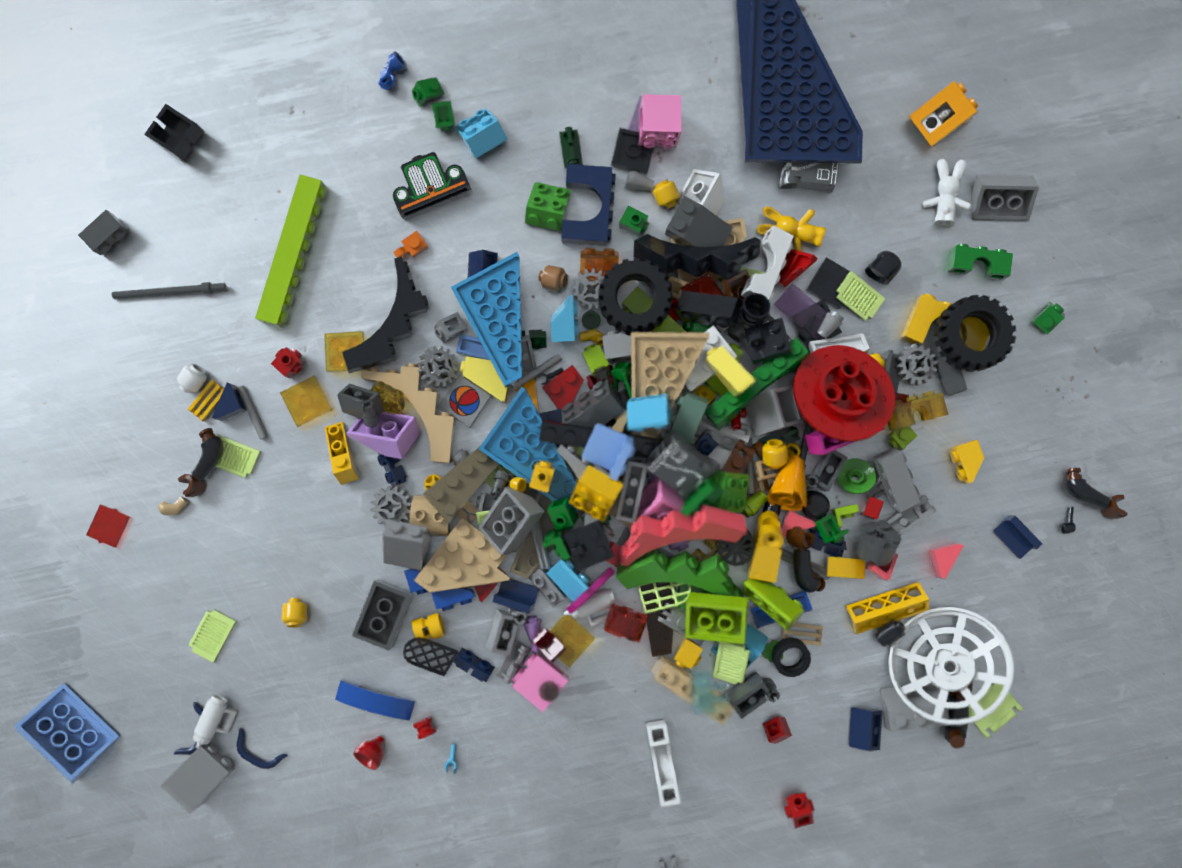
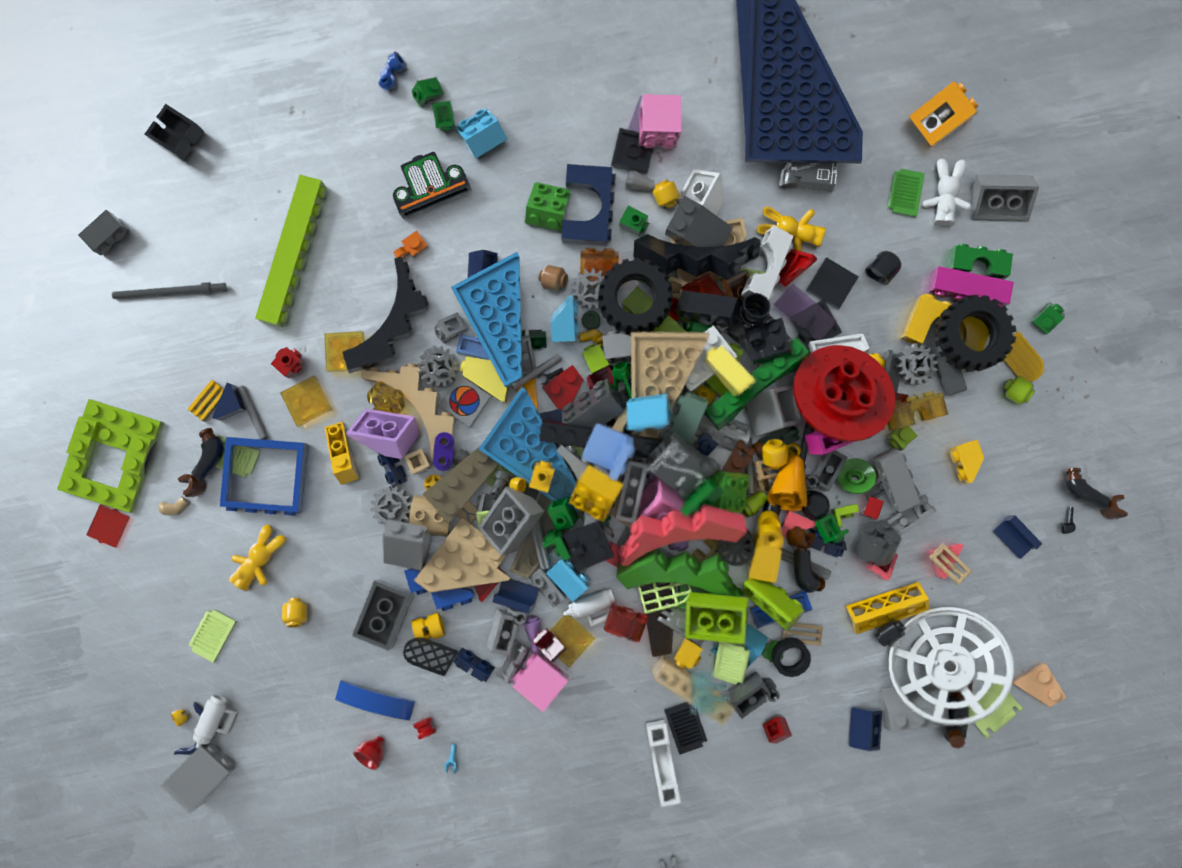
(67, 733): light blue slope -> none
(117, 429): none -> lime piece
(178, 717): none -> yellow hinge
(192, 378): white head -> none
(251, 758): dark blue animal -> none
(258, 556): none -> yellow animal
(269, 508): none -> blue window
(361, 404): dark grey hinge -> none
(417, 461): none -> tan brick
(445, 451): none -> dark purple plate
(549, 691): clear smoke plate -> none
(570, 147): dark green hinge -> none
(578, 602): dark pink tile -> none
(601, 373): clear smoke plate -> none
(685, 727): none -> black window
(736, 422): red arm -> none
(799, 810): red brick -> none
(830, 324): light grey cone -> none
(845, 567): yellow slope -> none
(859, 296): yellowish green window -> none
(906, 192): none -> bright green window
(942, 547): none -> tan tile
(964, 284): none -> dark pink brick
(1019, 390): none -> lime head
(1024, 359): none -> yellow window
(1041, 685): none -> light nougat wing

